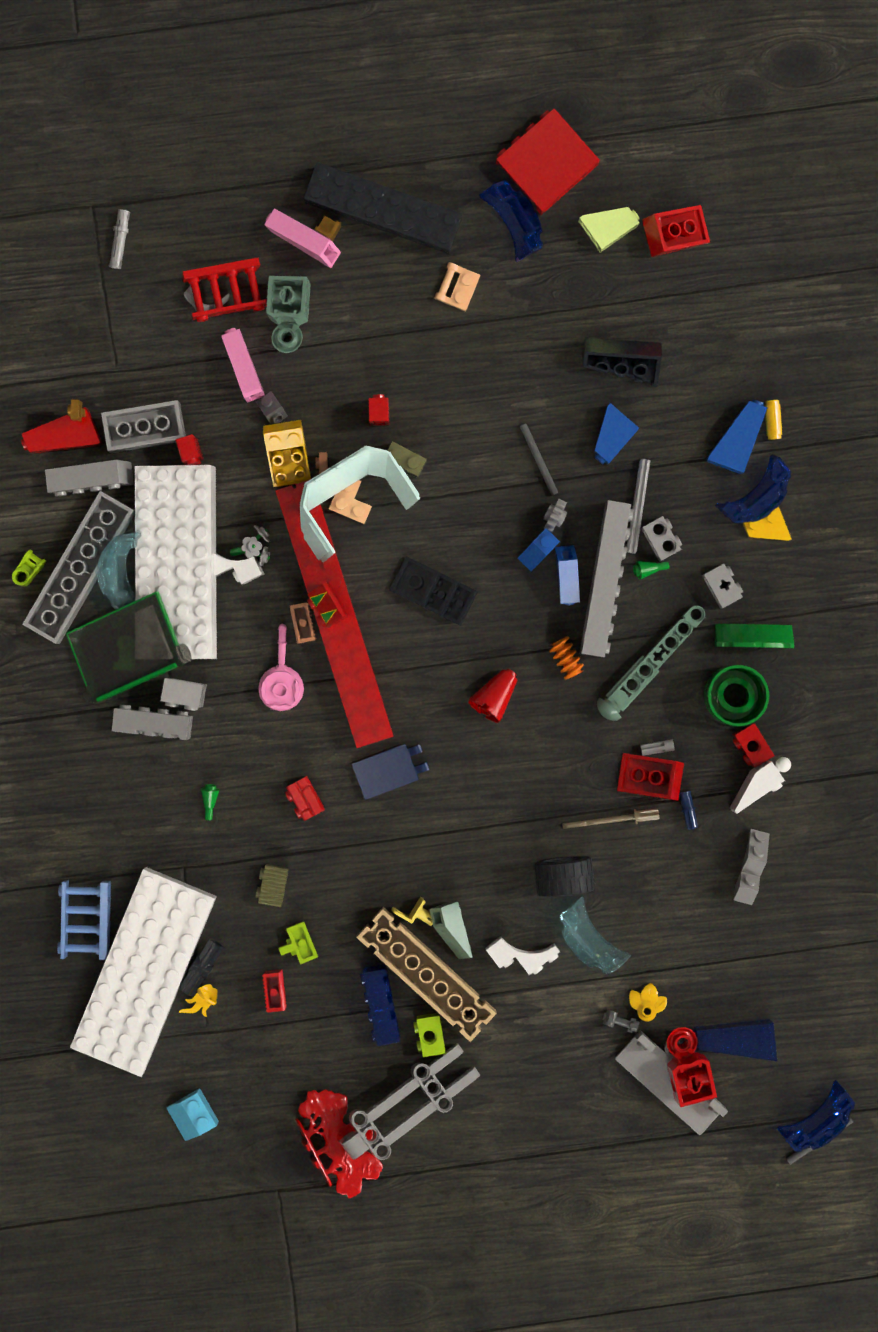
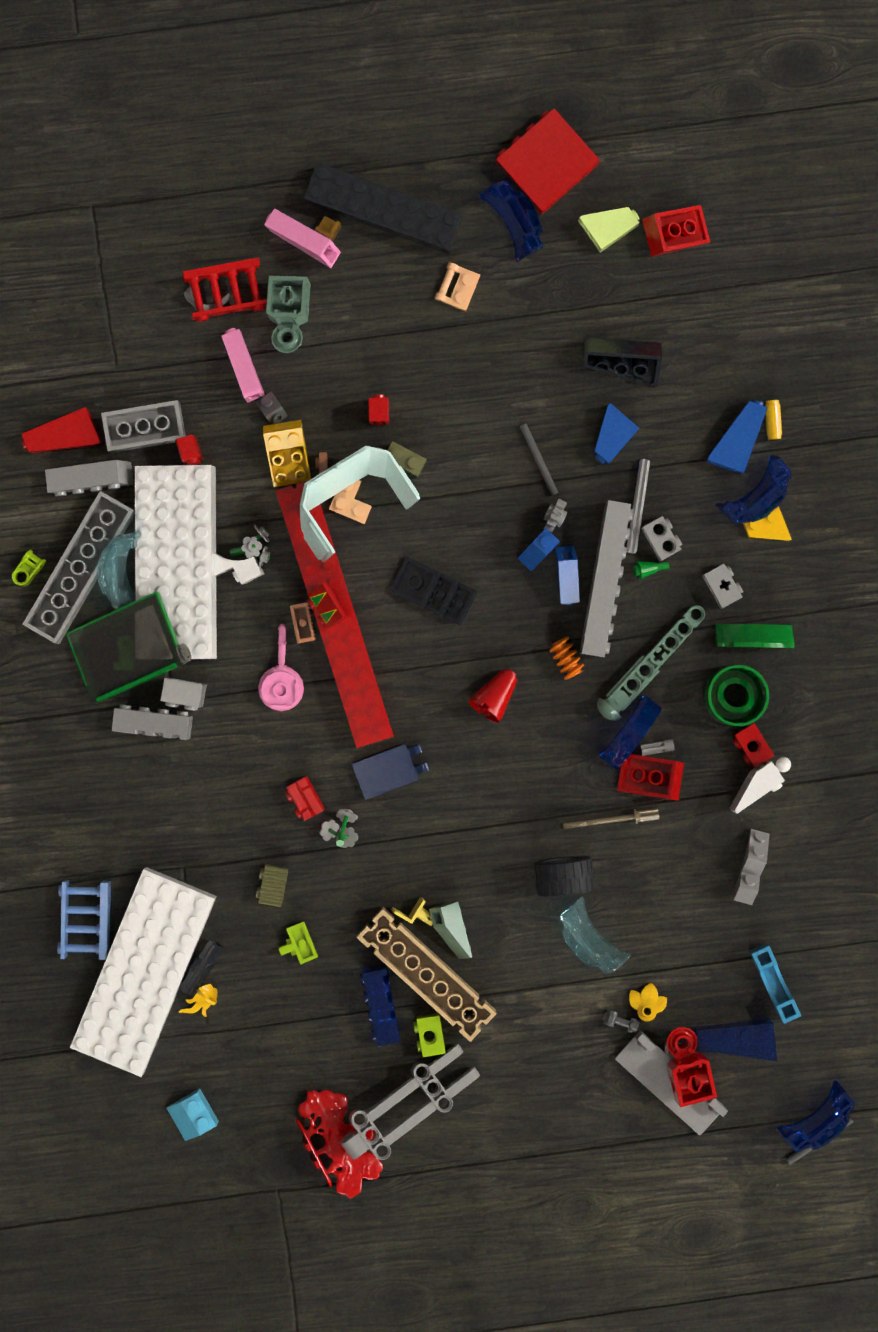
(75, 410): pearl gold plate -> none
(119, 239): light grey pin -> none
(209, 796): green cone -> none
(274, 990): red brick -> none
(345, 836): none -> light grey plant
(531, 961): white arch -> none
(631, 733): none -> clear blue windscreen
(688, 810): dark blue axle -> none
(774, 983): none -> dark azure arch

